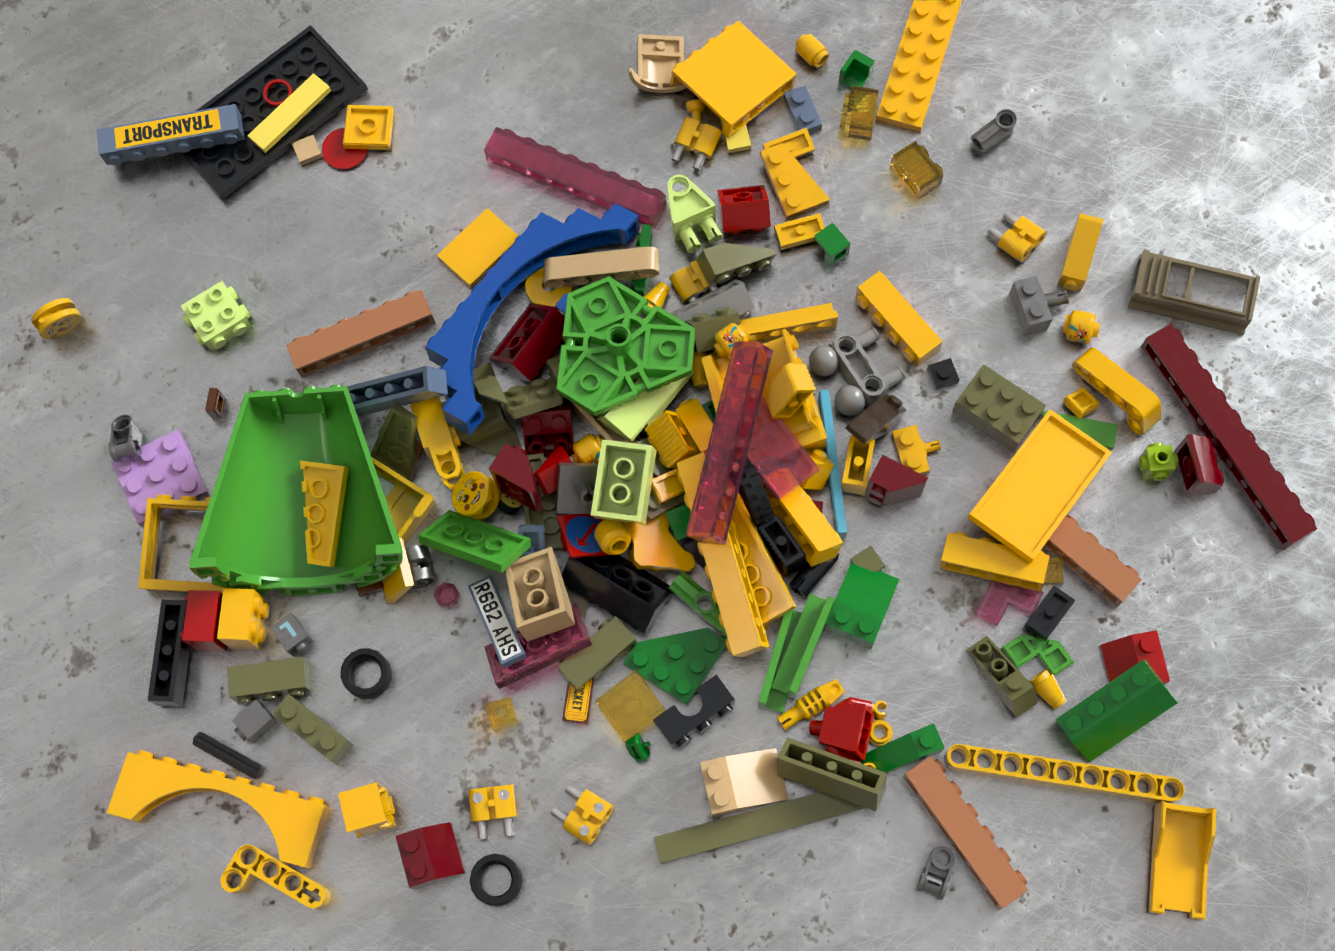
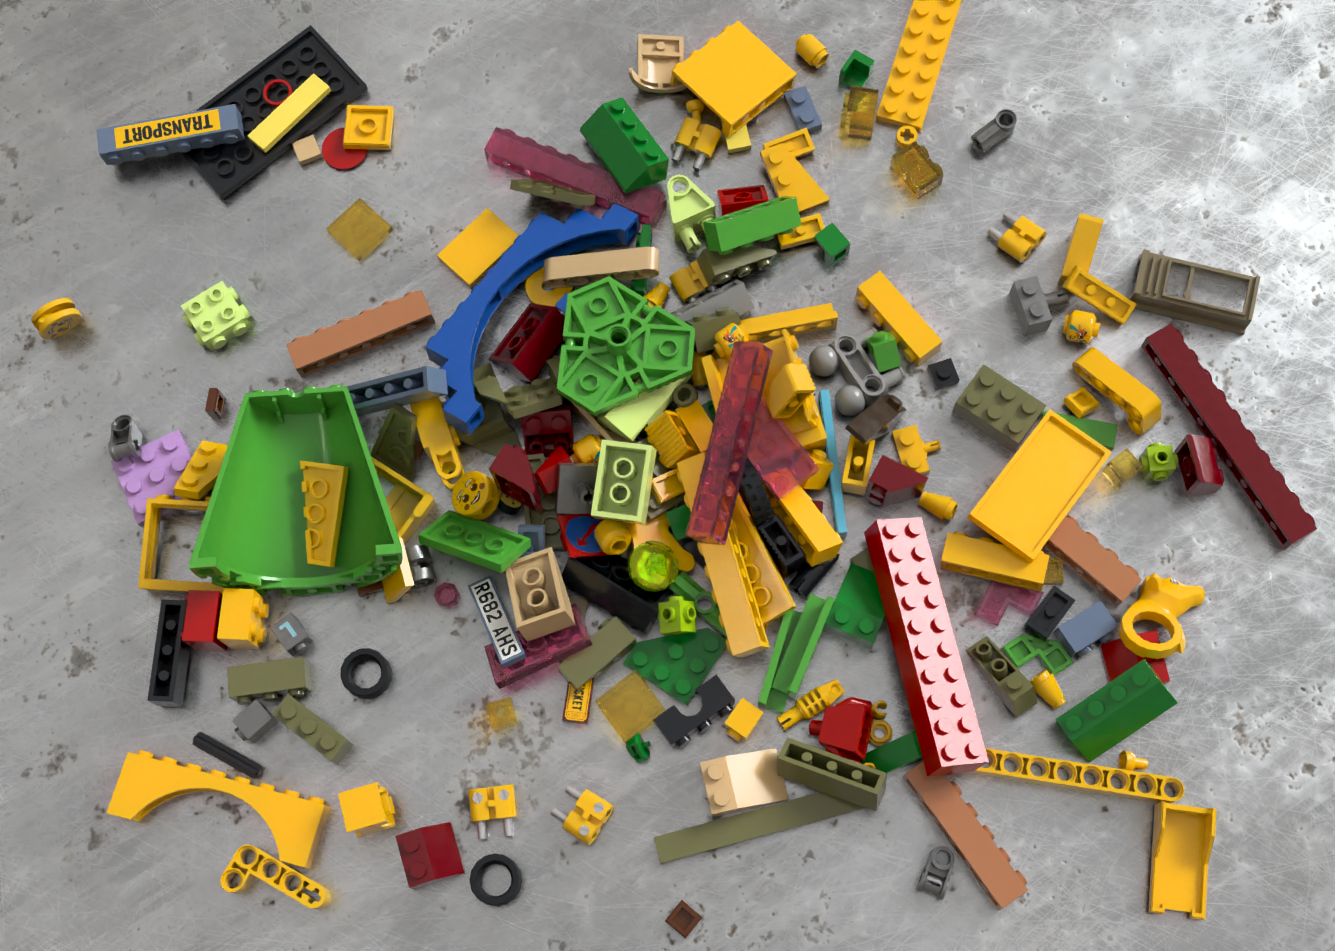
(201, 471): none -> yellow wing
(359, 229): none -> clear yellow tile
(553, 191): none -> olive wing
(625, 146): none -> green slope
(653, 566): none -> clear neon green tile
(677, 616): none -> lime brick
(683, 919): none -> reddish brown tile
(684, 392): none -> olive piece
(743, 720): none -> yellow brick
(752, 224): none -> bright green brick
(883, 351): none -> bright green brick
(900, 136): none -> yellow bush
(925, 647): none -> brick
(938, 505): none -> yellow cone
(1086, 629): none -> sand blue brick
(1099, 295): none -> yellow tile
(1122, 469): none -> clear yellow panel
(1128, 761): none -> yellow piece
(1162, 602): none -> yellow animal

